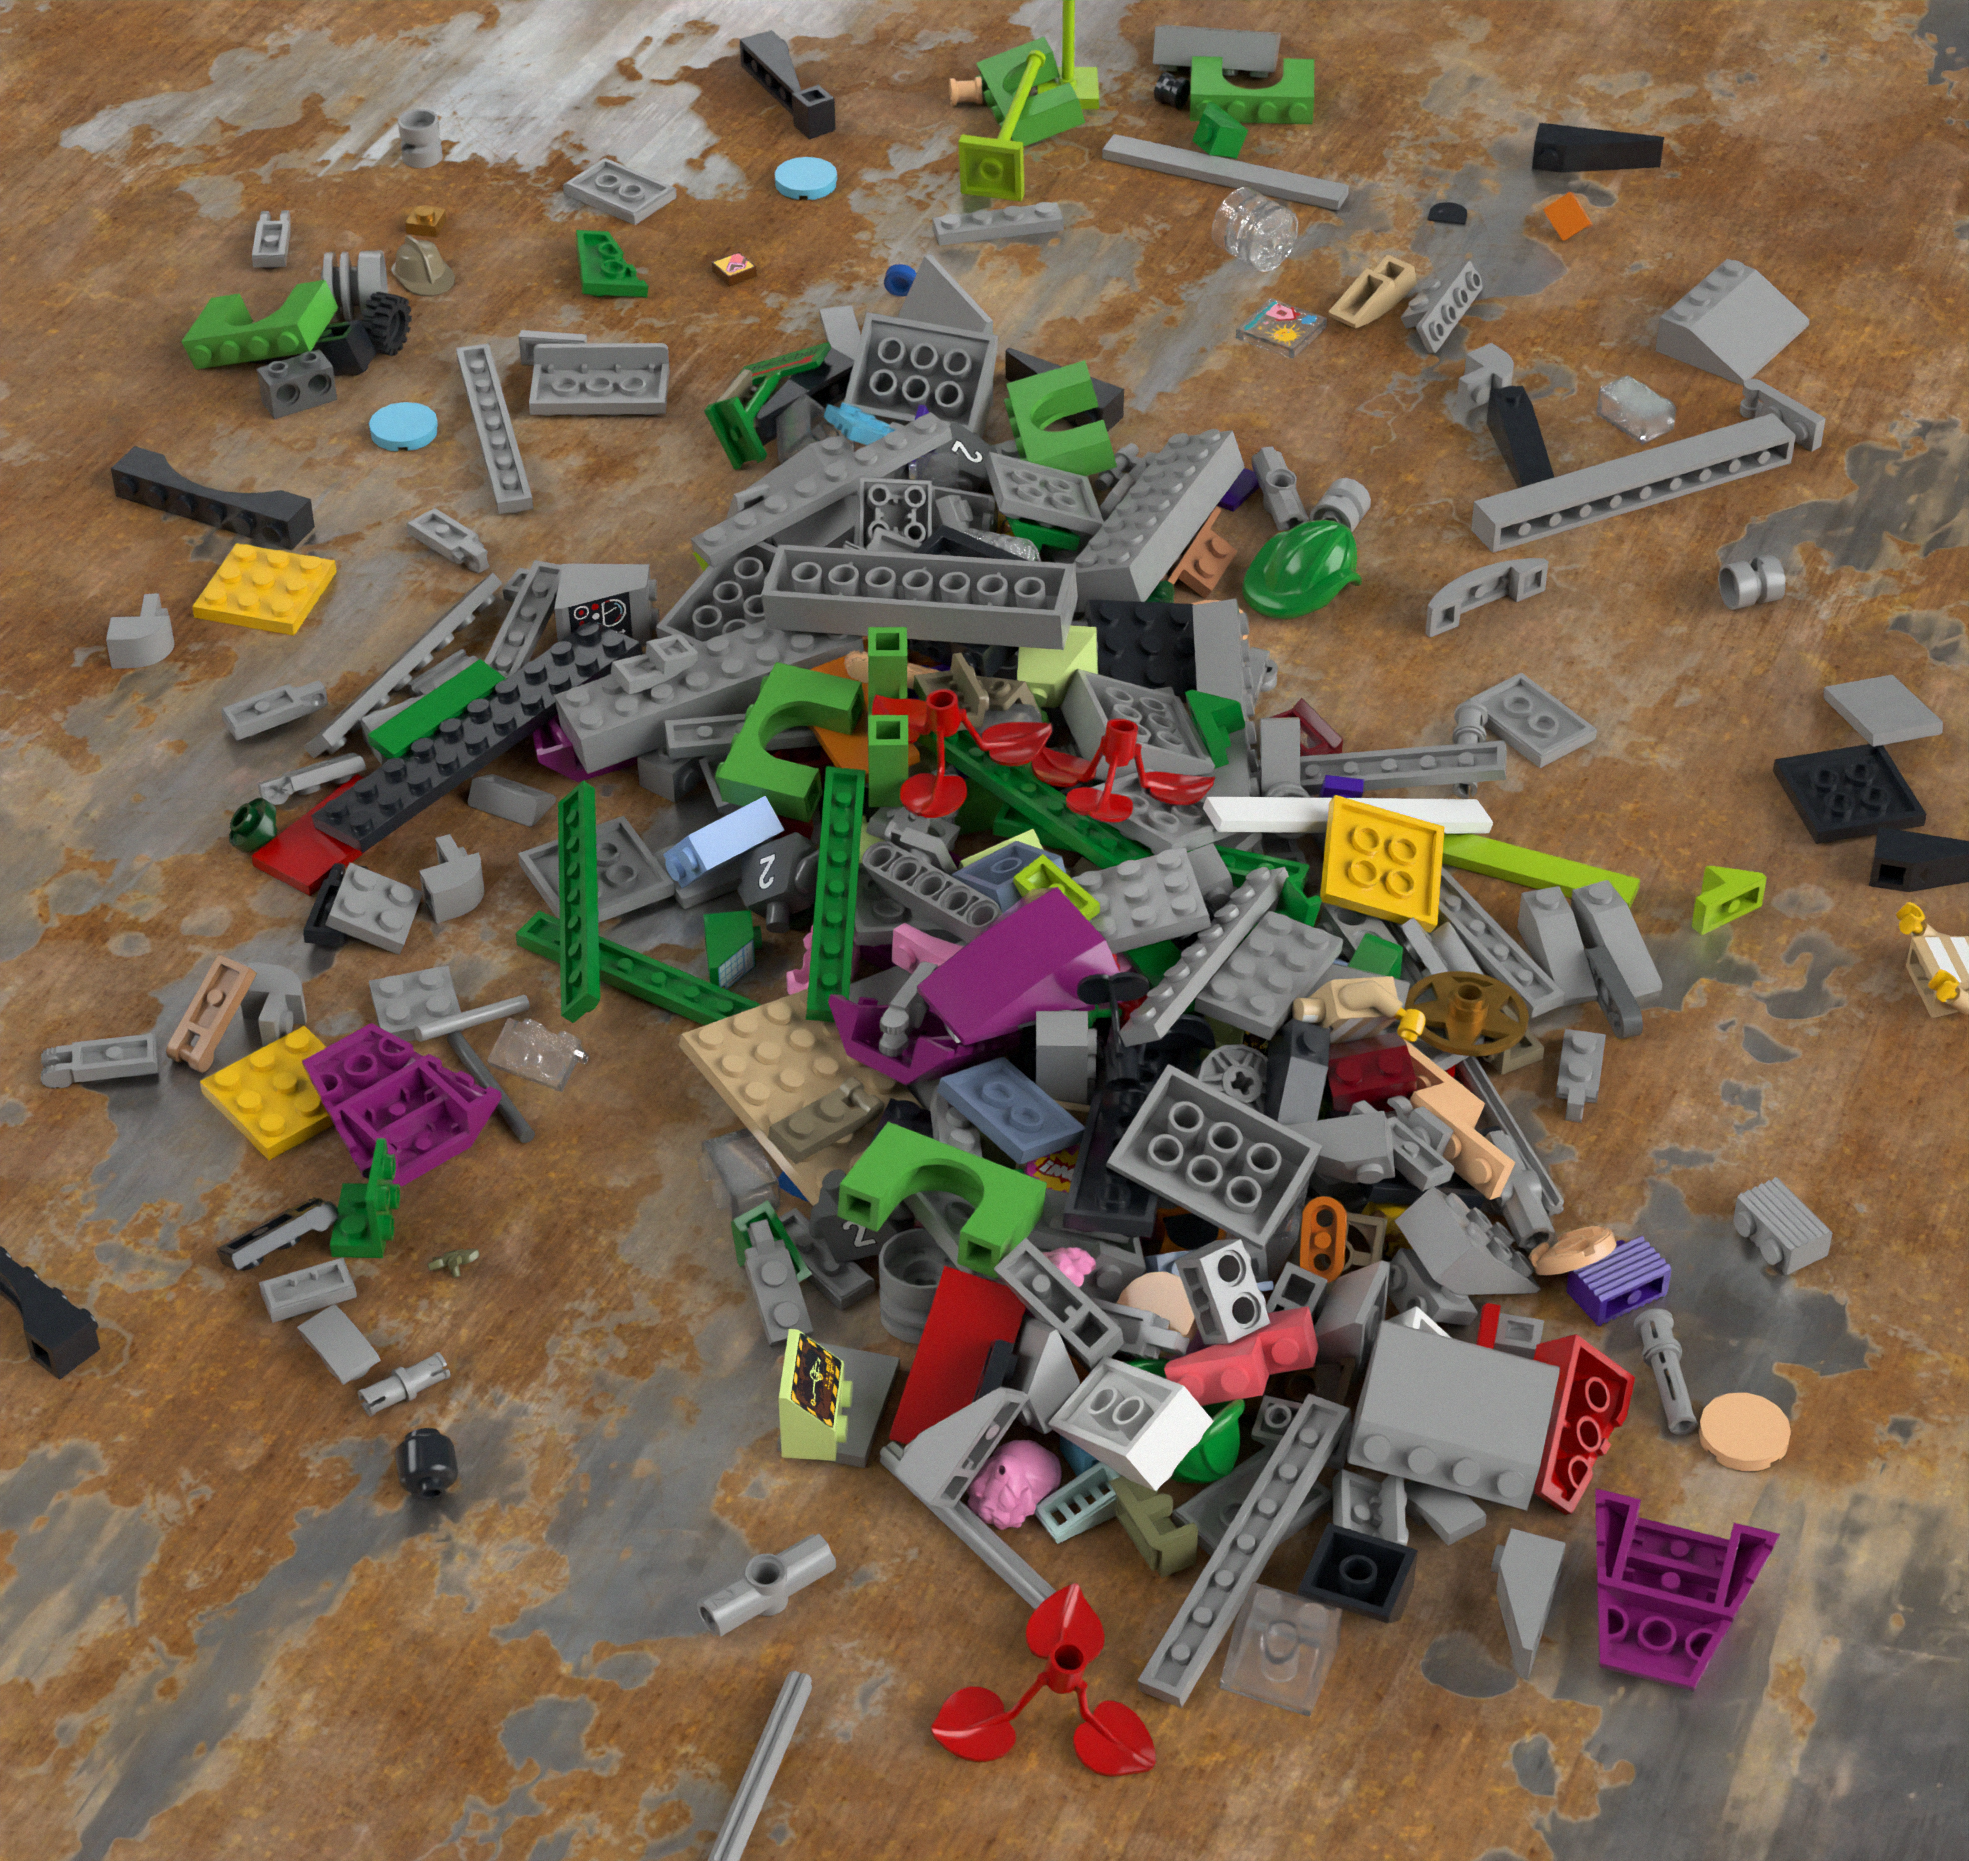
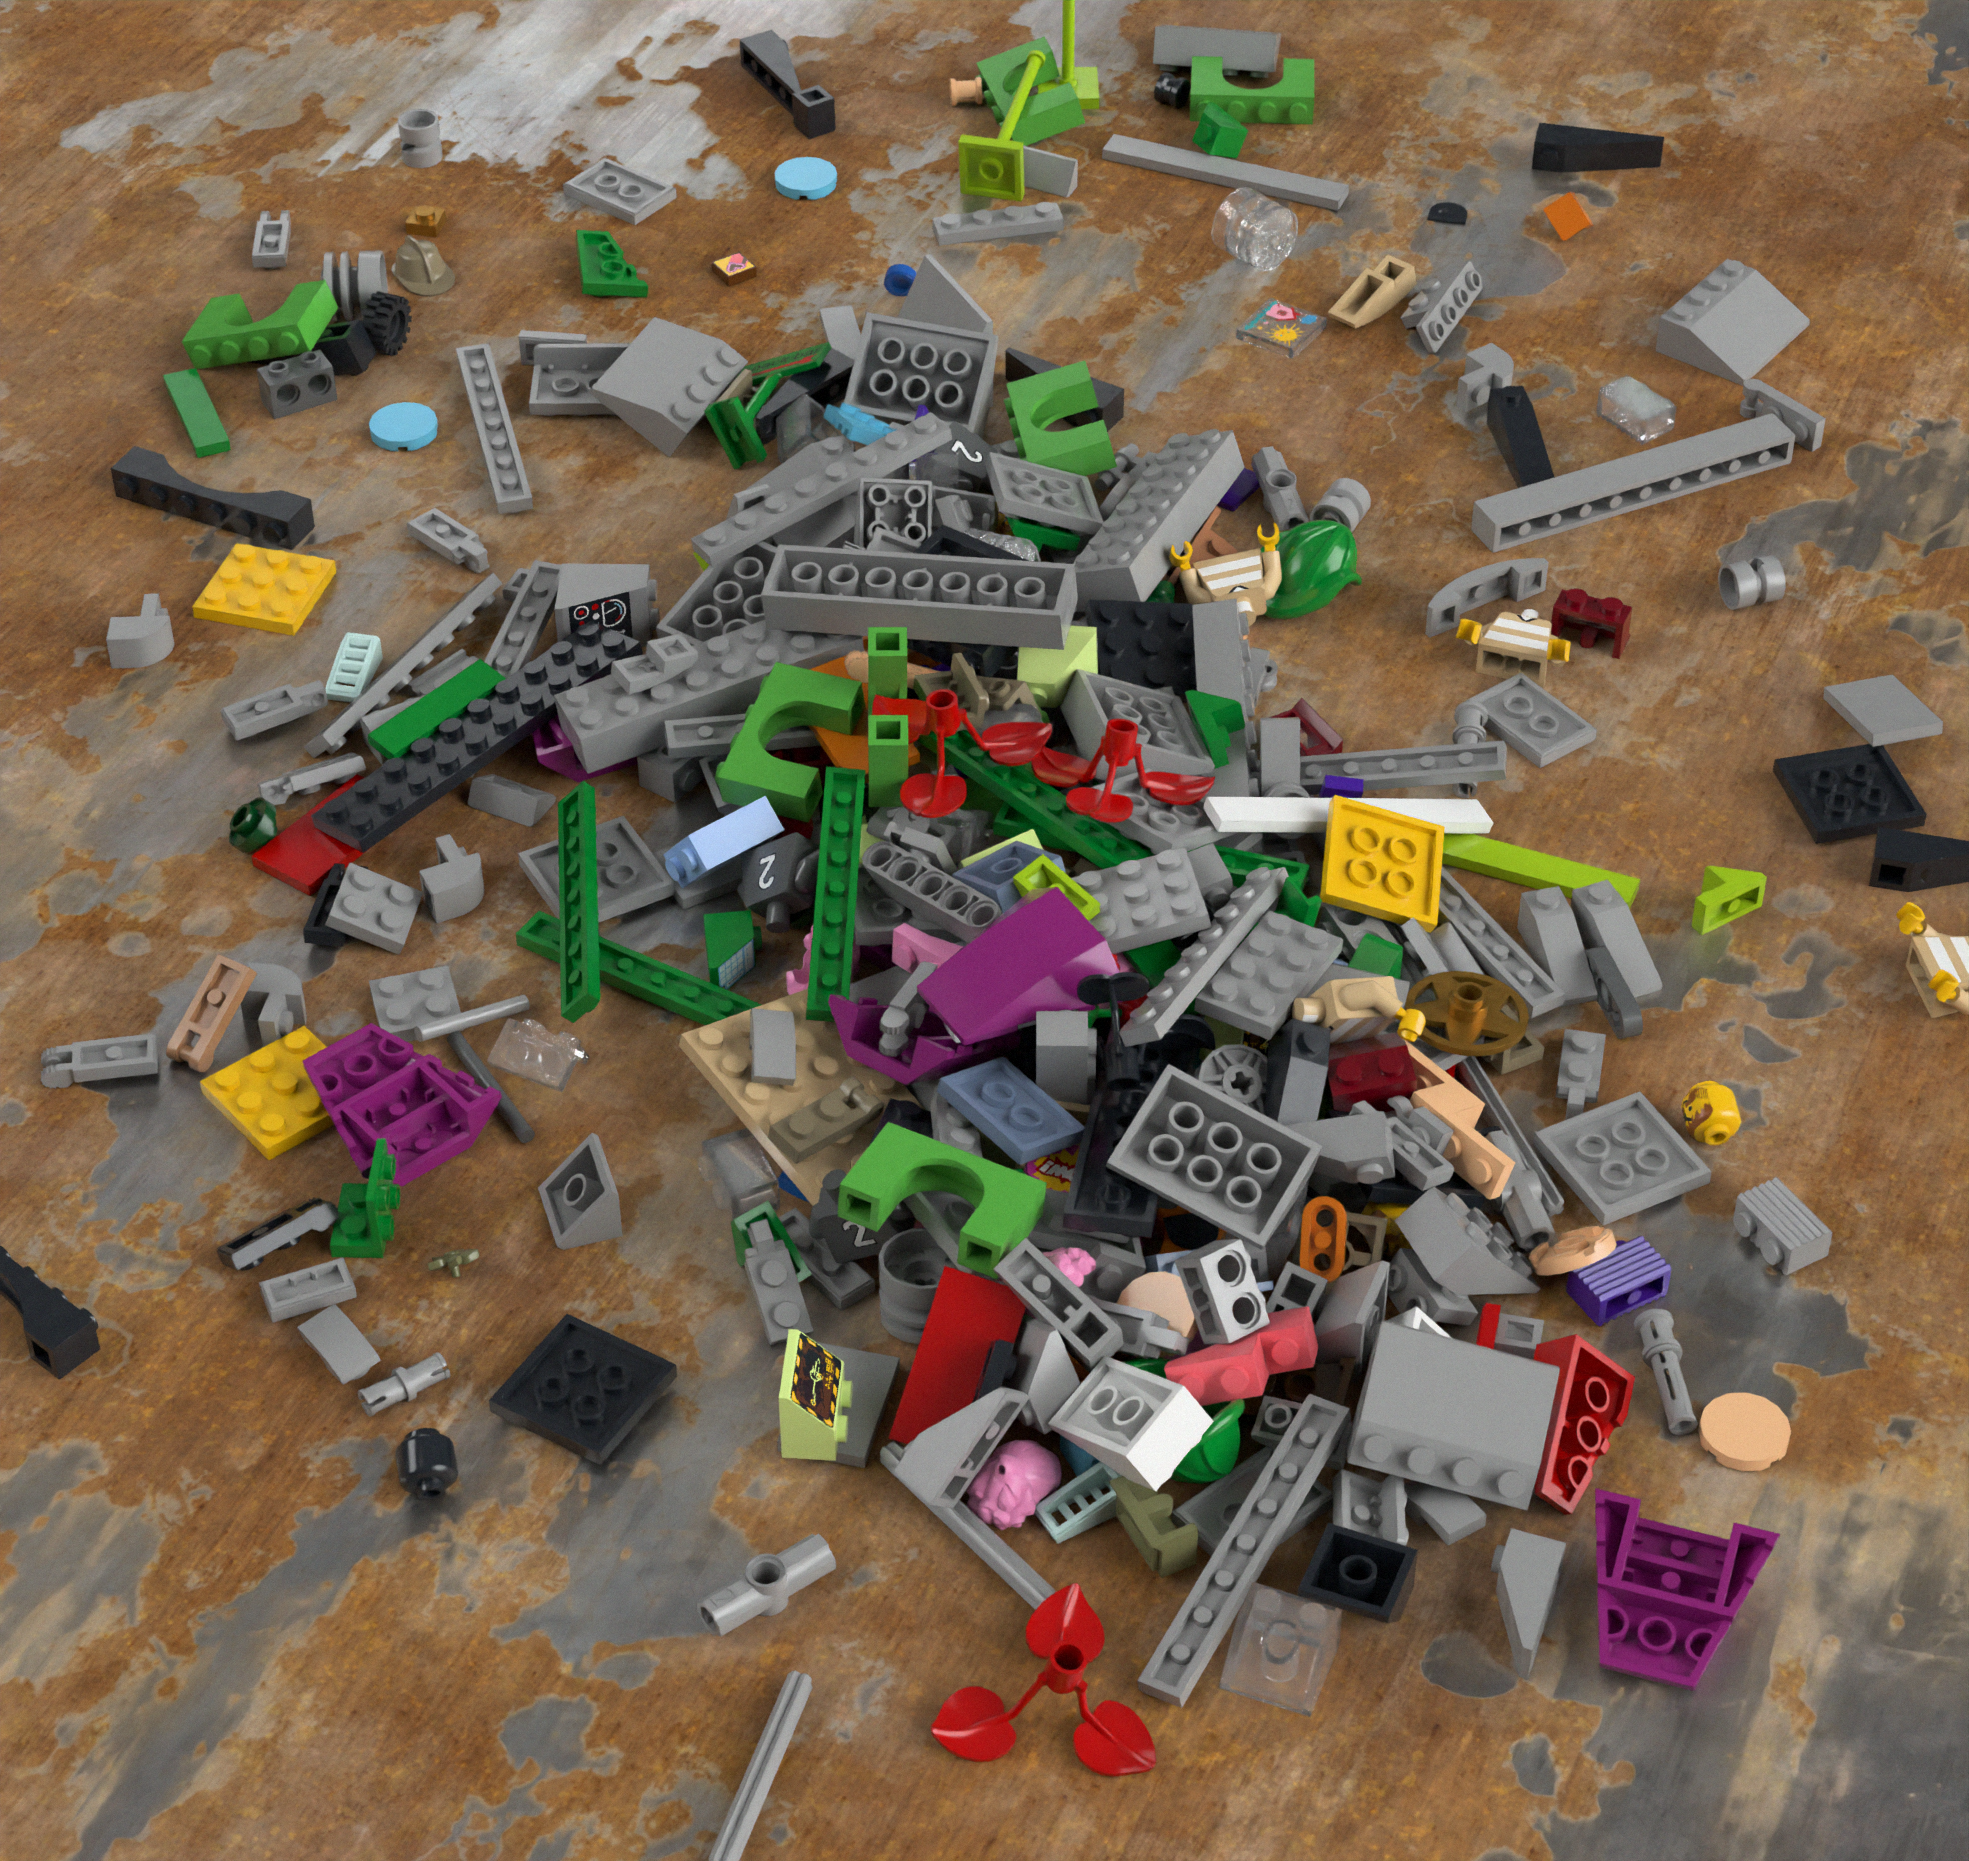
(196, 412): none -> green tile
(355, 665): none -> light aqua slope
(582, 1198): none -> light grey slope
(583, 1388): none -> black plate
(667, 381): none -> light grey slope
(772, 1047): none -> light grey slope
(972, 832): none -> clear bracket
(1050, 172): none -> light grey slope
(1242, 576): none -> tan torso
(1515, 645): none -> tan torso
(1593, 617): none -> dark red window
(1621, 1158): none -> light grey plate
(1709, 1112): none -> yellow head

